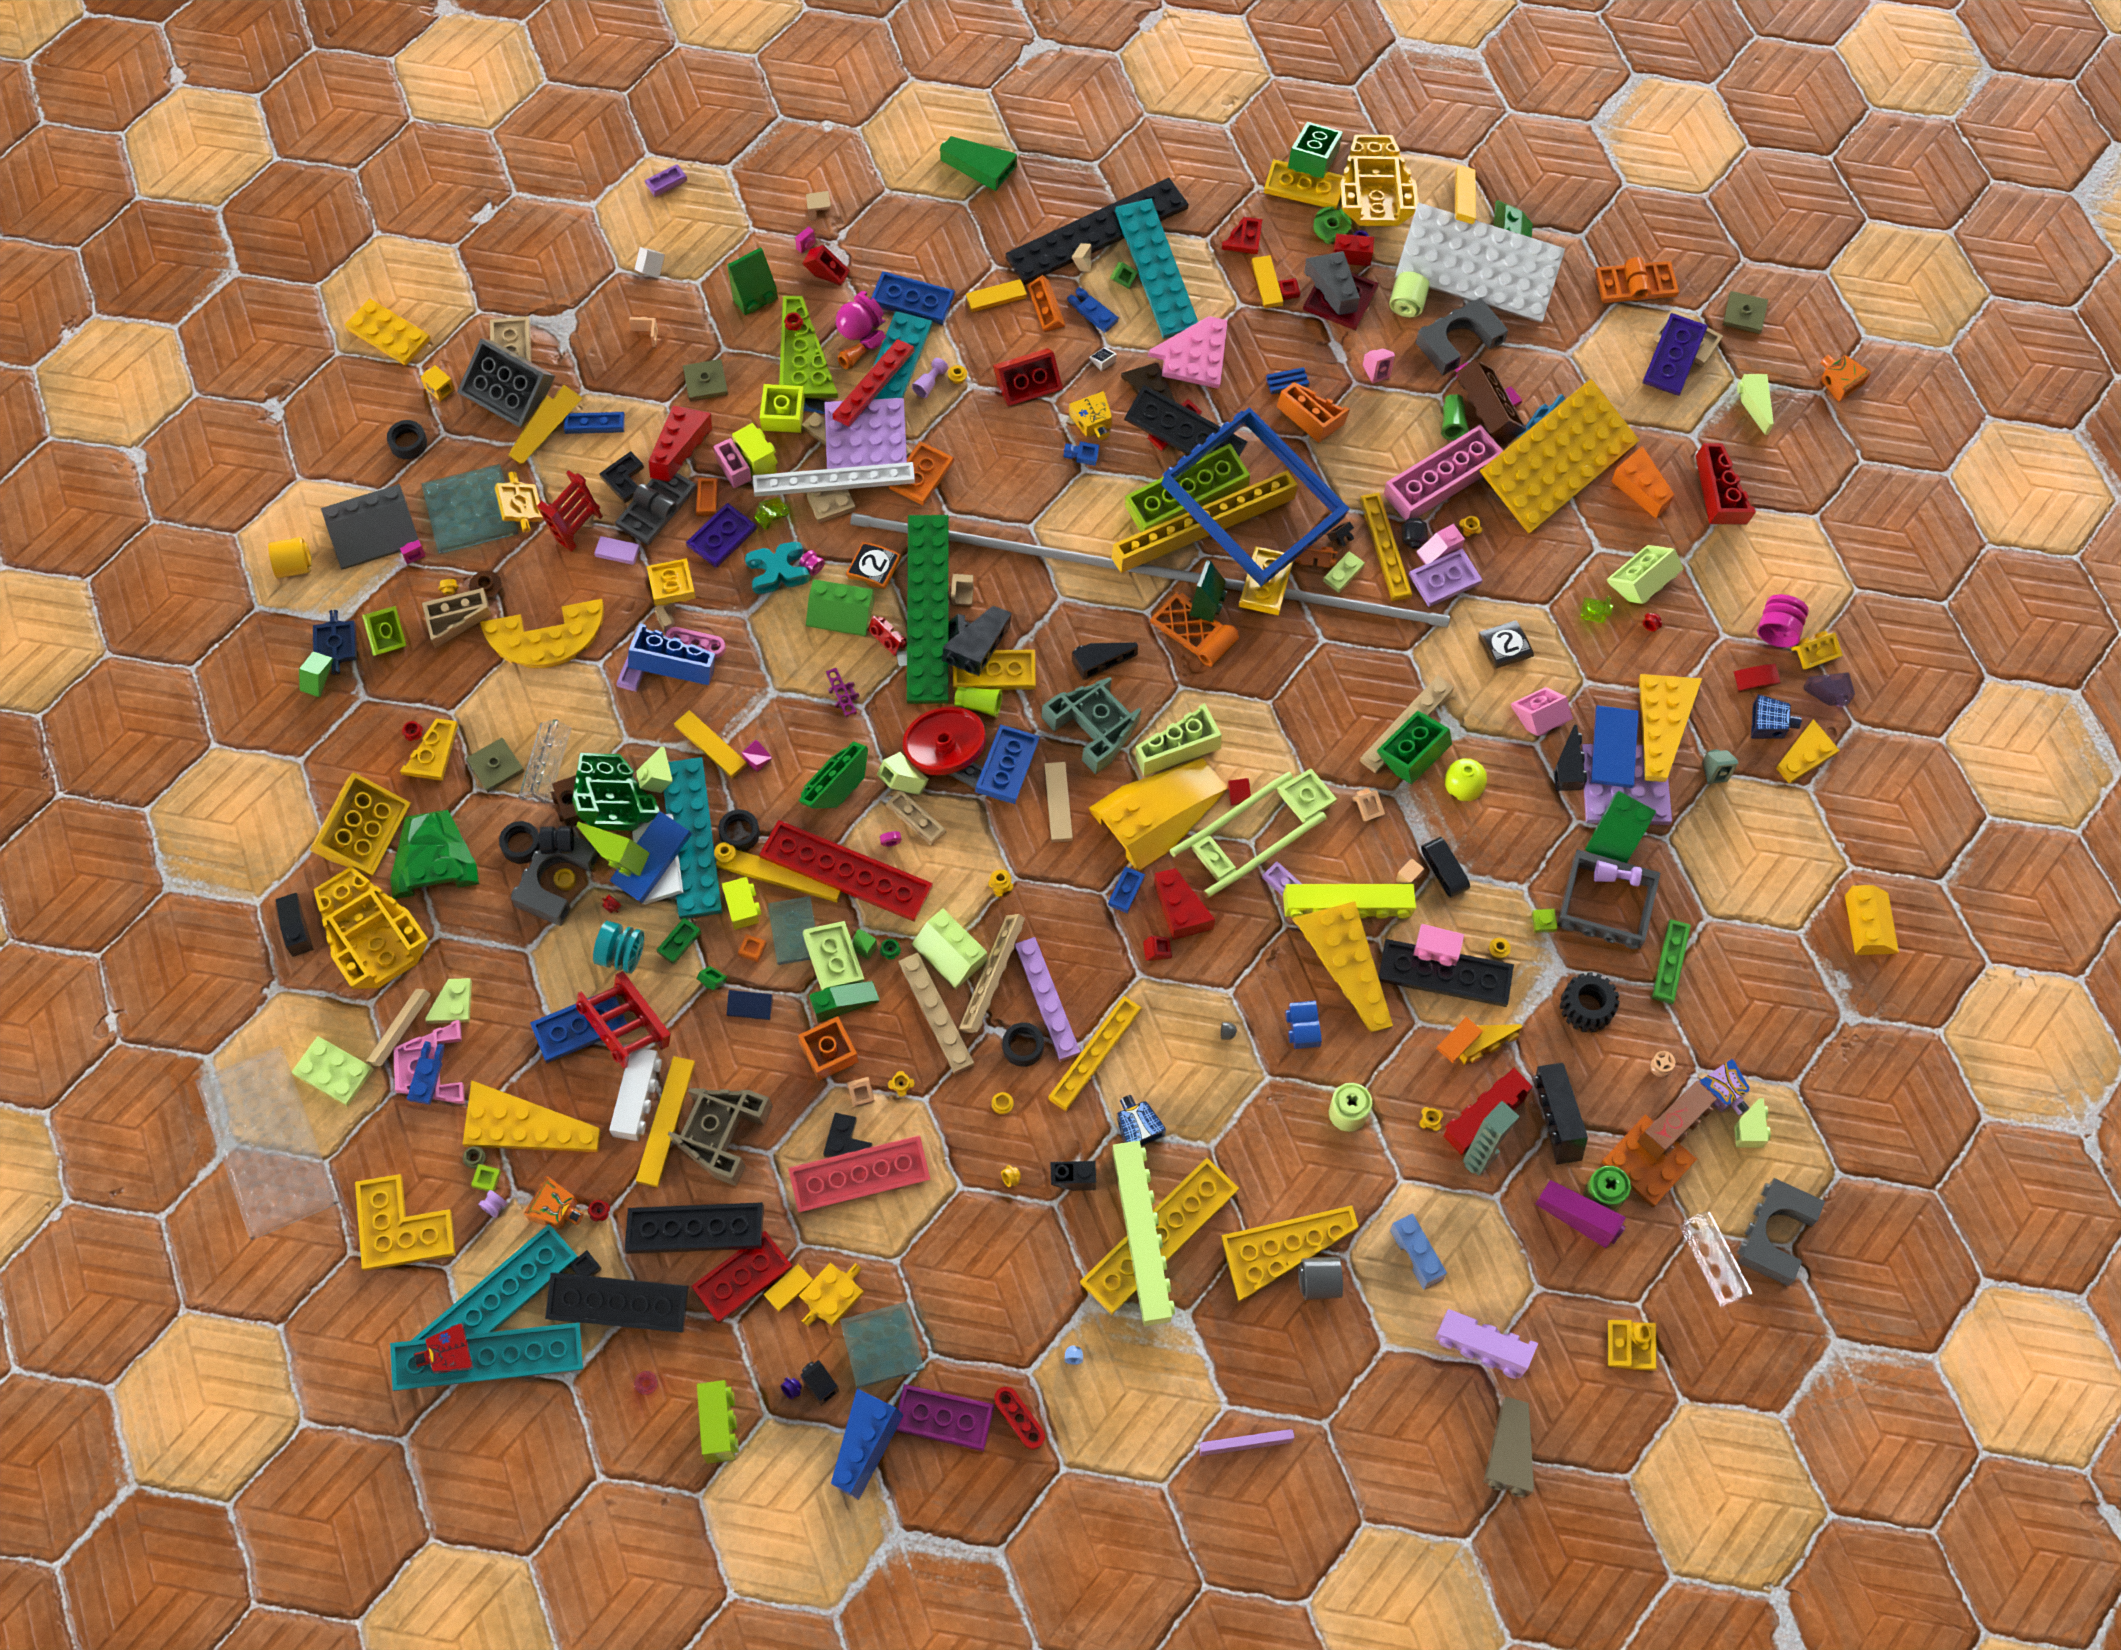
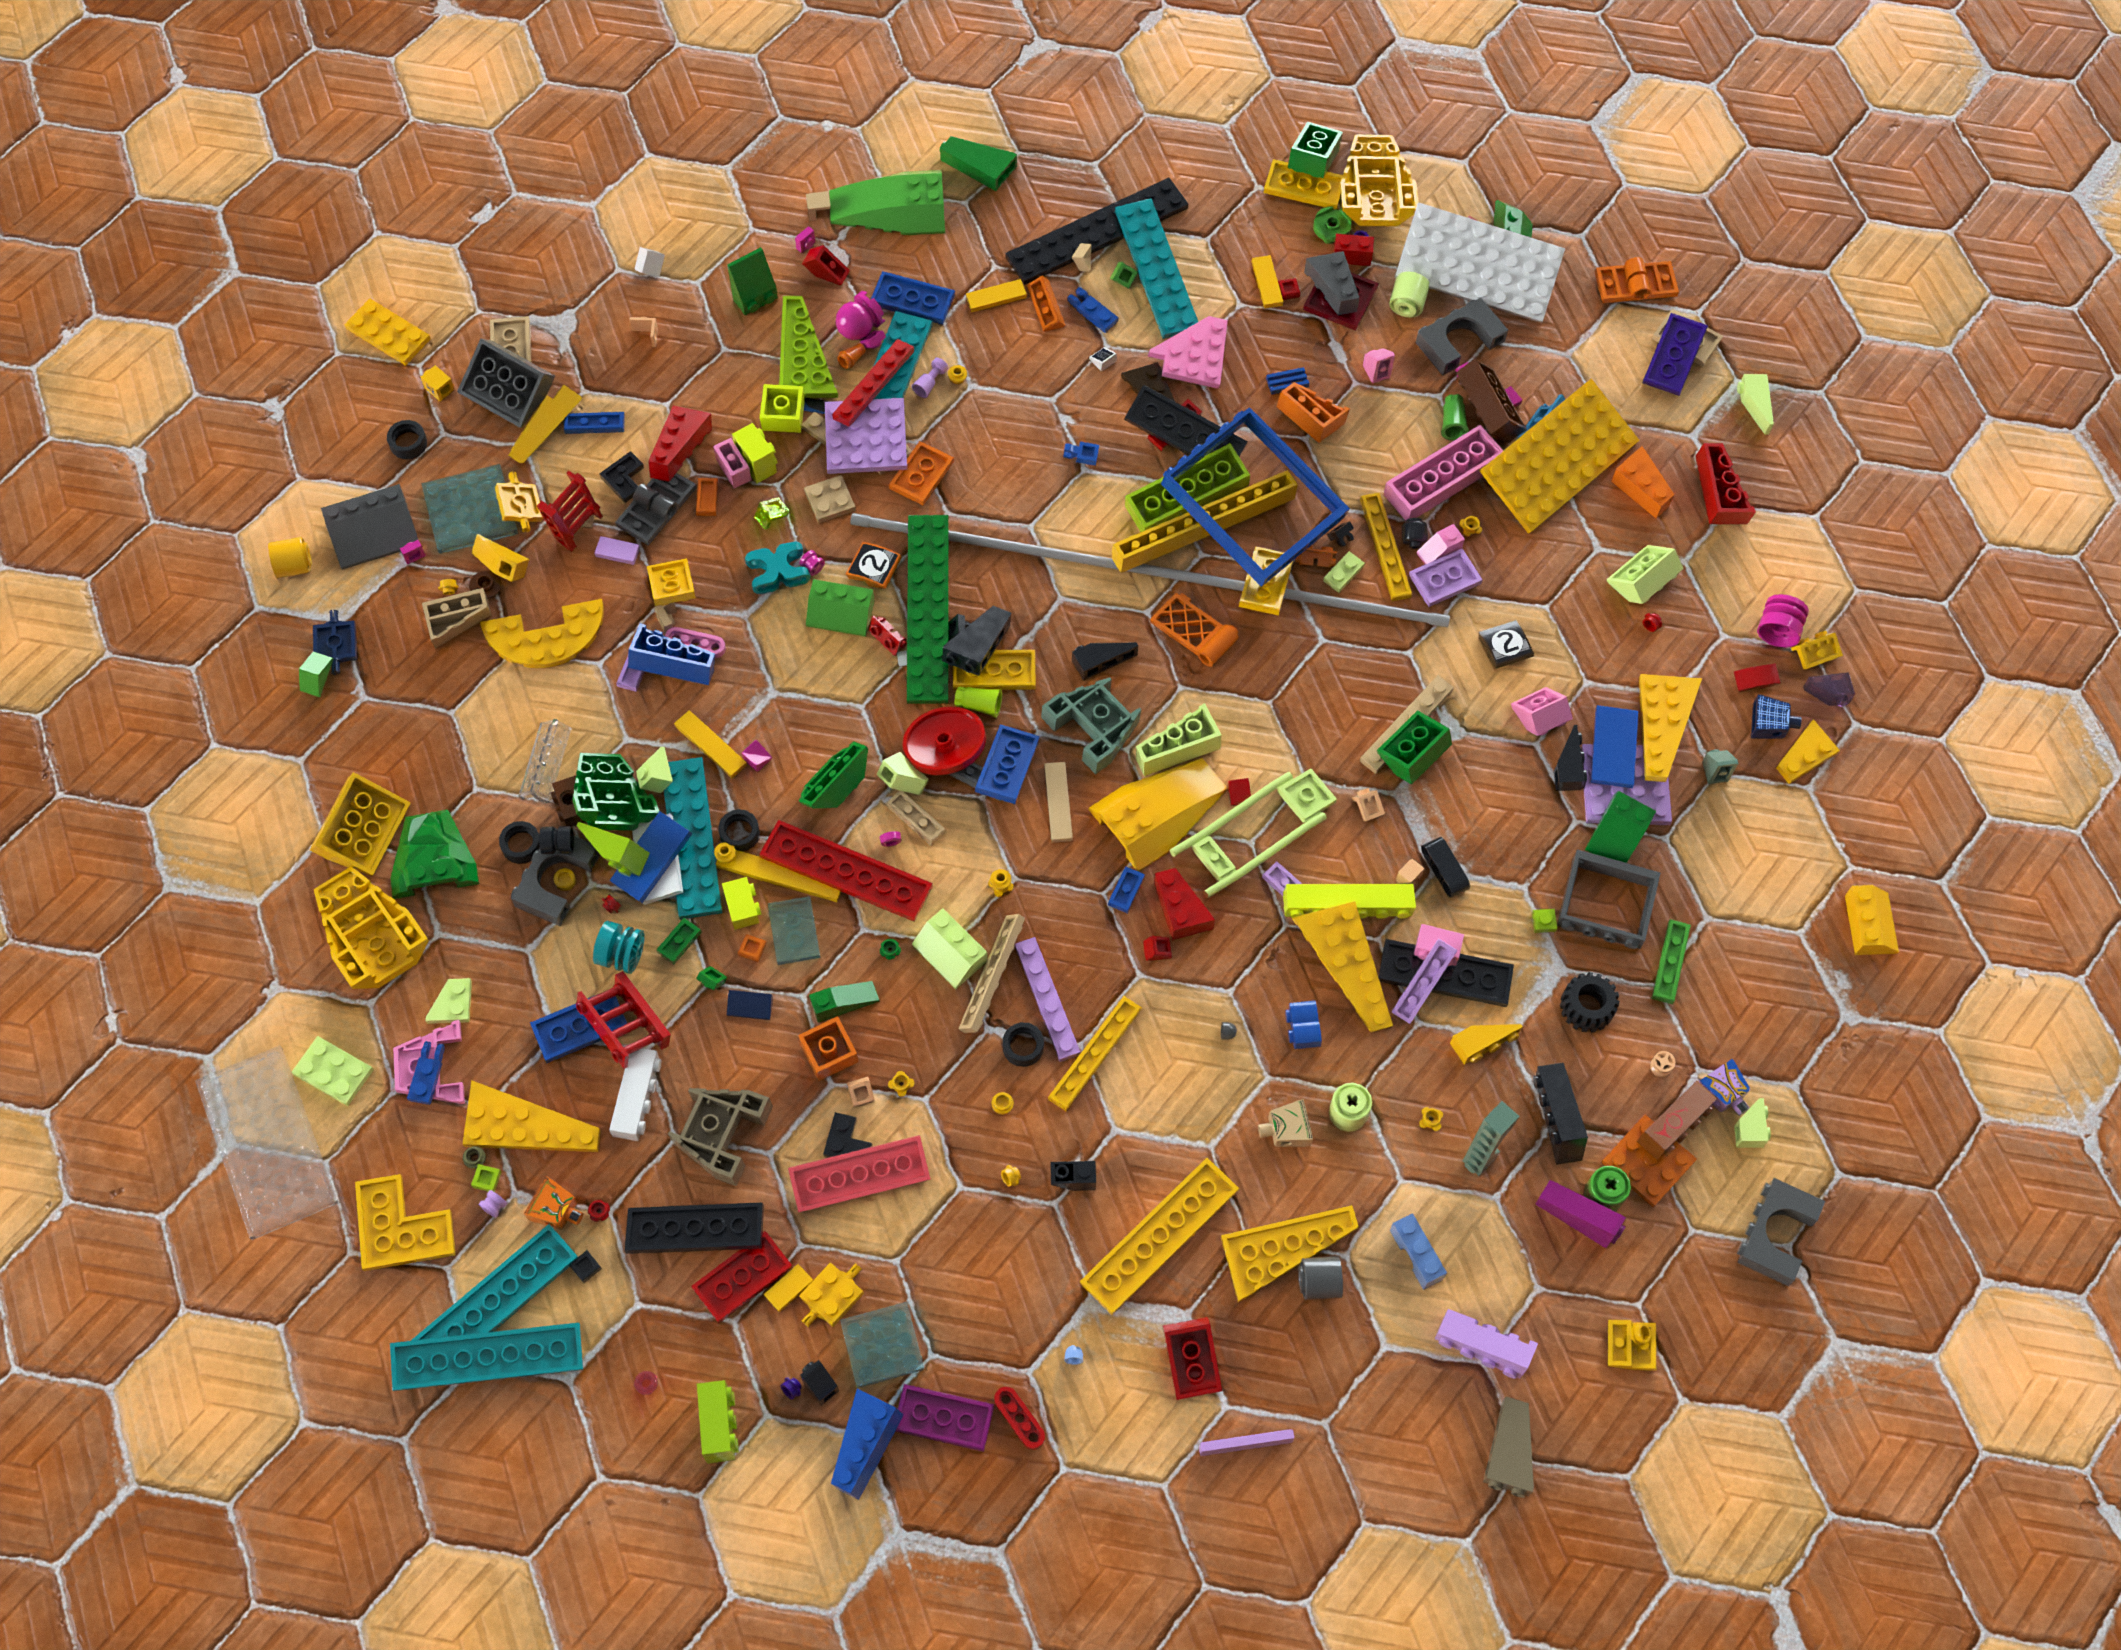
(293, 925): black slope -> none
(384, 630): lime slope -> none
(398, 1027): tan tile -> none
(410, 726): red plate -> none
(433, 753): yellow wing -> none
(446, 1351): red torso -> none
(495, 764): olive plate -> none
(500, 559): none -> yellow slope
(617, 1302): black plate -> none
(665, 1121): yellow tile -> none
(666, 180): medium lavender plate -> none
(705, 380): olive plate -> none
(721, 535): dark purple tile -> none
(791, 318): red plate -> none
(833, 479): white plate -> none
(833, 955): yellowish green plate -> none
(844, 687): magenta piece -> none
(864, 944): bright green slope -> none
(897, 202): none -> bright green wedge
(936, 1013): tan plate -> none
(962, 590): tan panel -> none
(1028, 376): red slope -> none
(1092, 415): yellow torso -> none
(1139, 1122): torso -> none
(1142, 1233): yellowish green brick -> none
(1192, 1358): none -> red slope
(1209, 594): dark green slope -> none
(1245, 236): red wing -> none
(1288, 1126): none -> tan torso
(1424, 981): none -> lavender plate
(1459, 1039): orange tile -> none
(1465, 194): yellow tile -> none
(1466, 779): neon yellow cylinder -> none
(1495, 952): yellow plate -> none
(1510, 1089): red wedge -> none
(1596, 609): clear neon green bracket -> none
(1609, 872): lavender piece -> none
(1722, 1256): clear fence -> none
(1745, 312): olive plate -> none
(1843, 376): orange torso -> none

